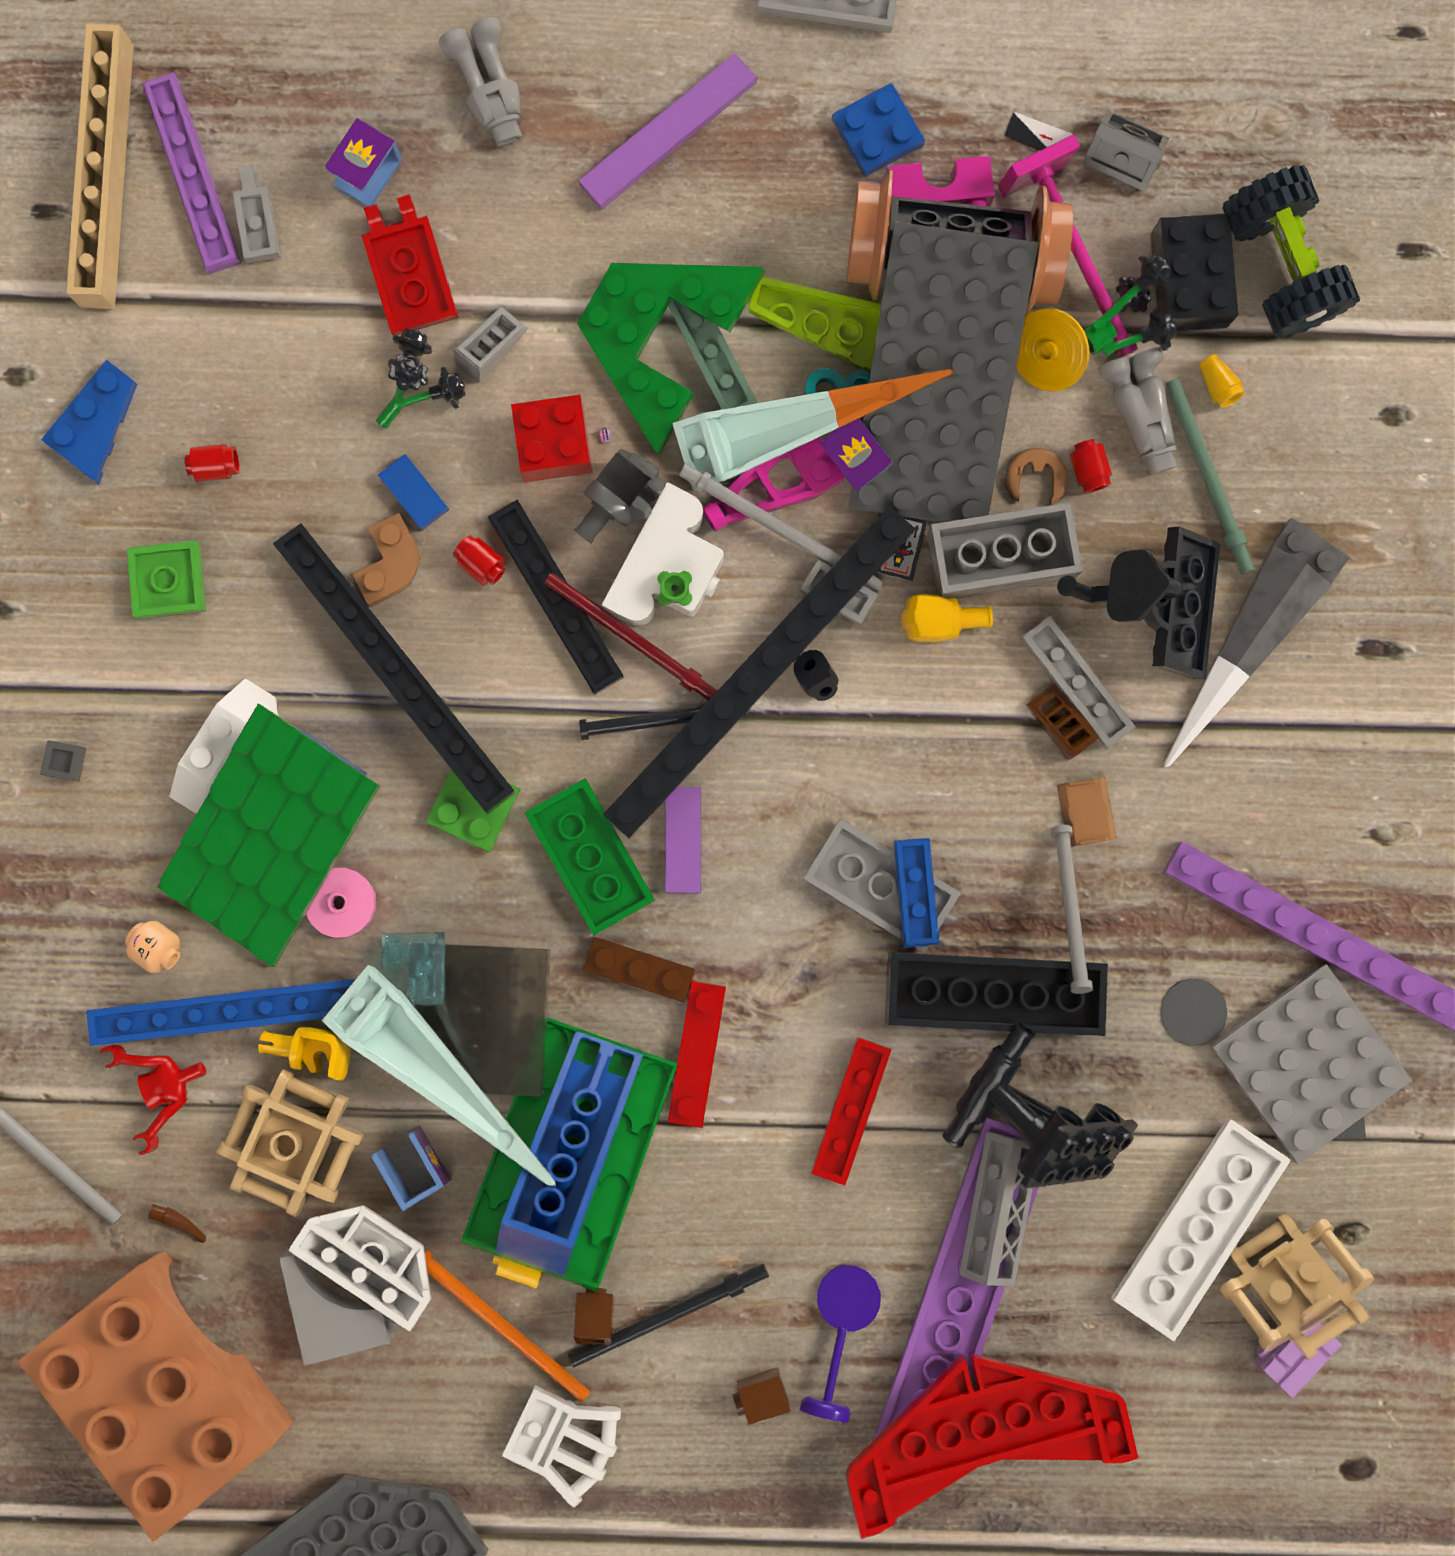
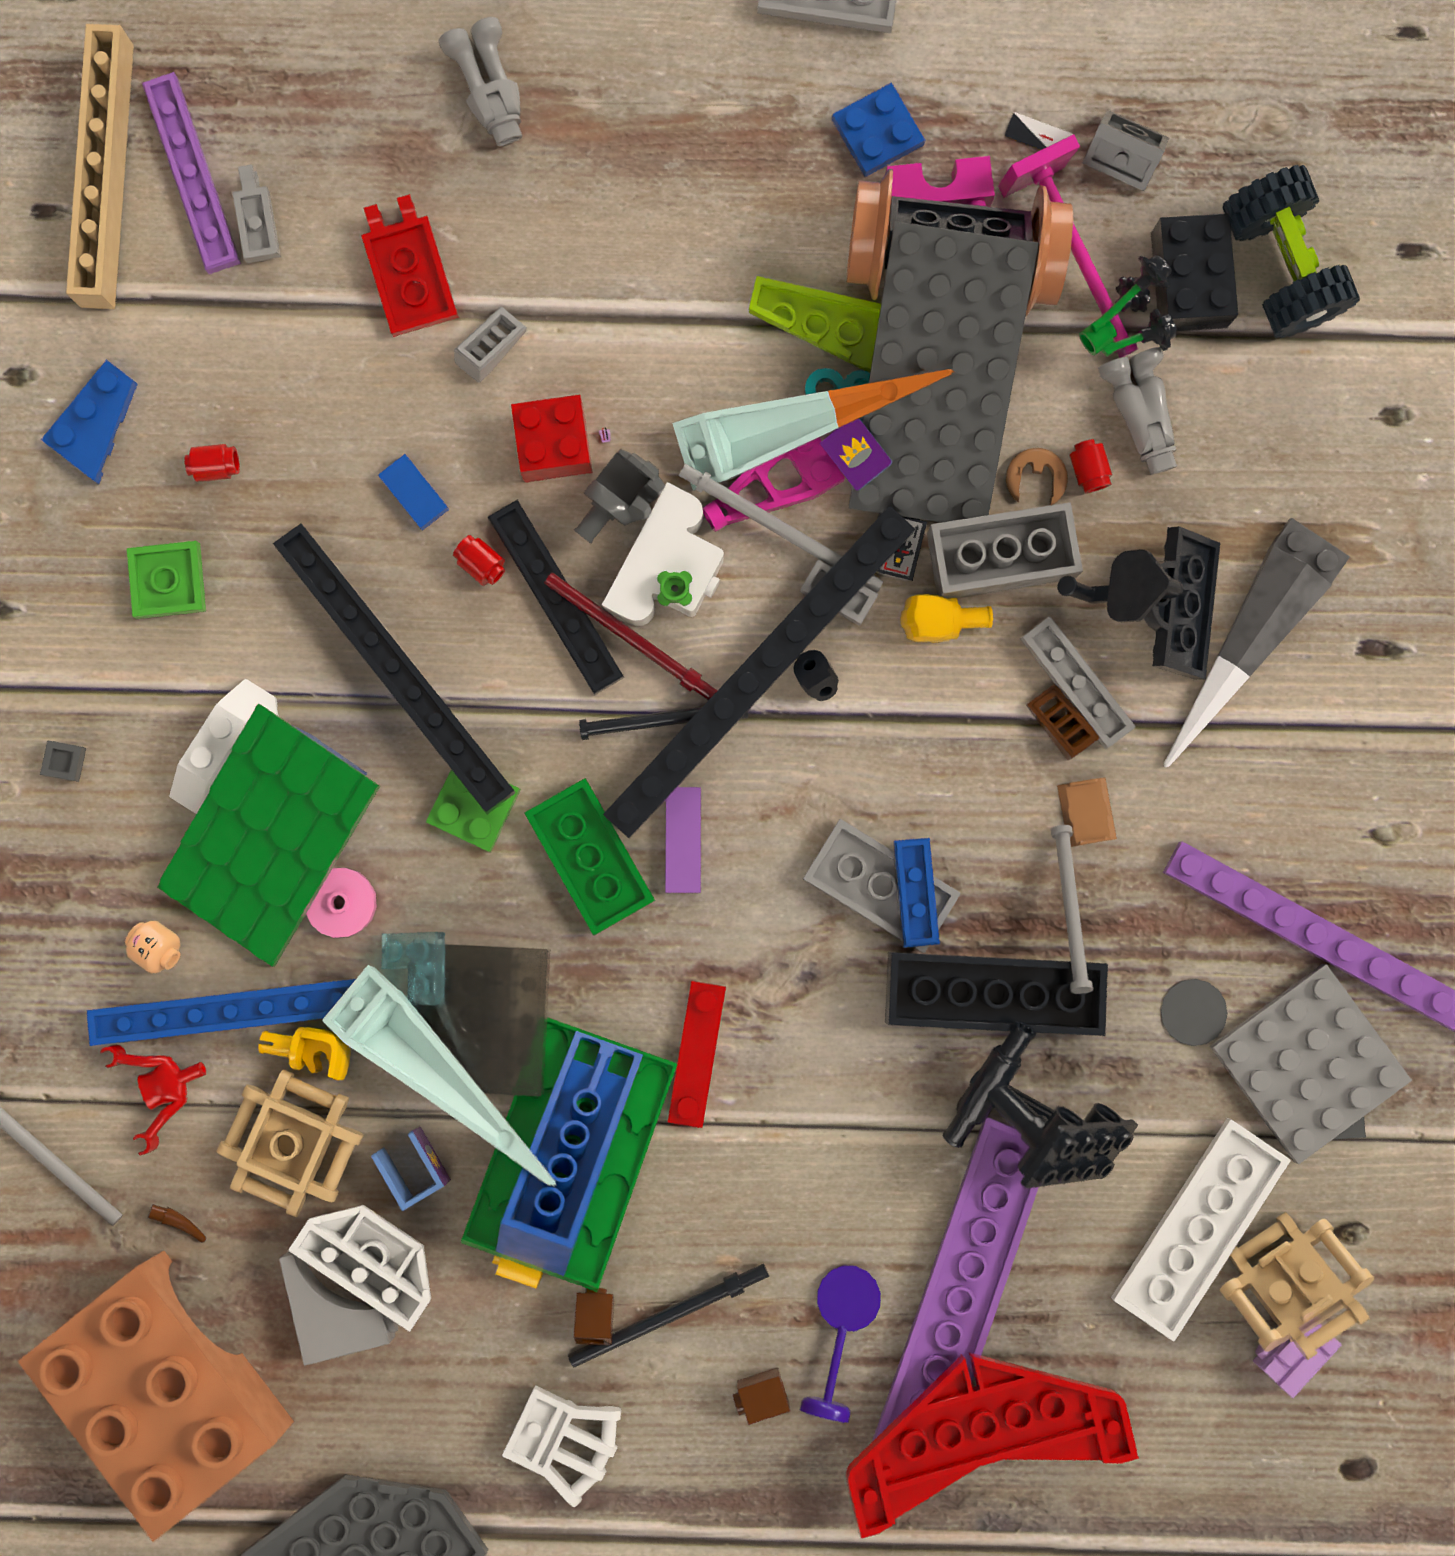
(364, 162): piece -> none
(398, 564): medium nougat plate -> none
(411, 373): black plant -> none
(505, 1329): orange bar -> none
(628, 311): green wing -> none
(639, 969): reddish brown plate -> none
(668, 131): medium lavender tile -> none
(713, 358): sand green plate -> none
(851, 1111): red plate -> none
(994, 1211): light grey fence -> none
(1052, 350): yellow shield -> none
(1221, 382): yellow cone -> none
(1234, 538): sand green bar -> none

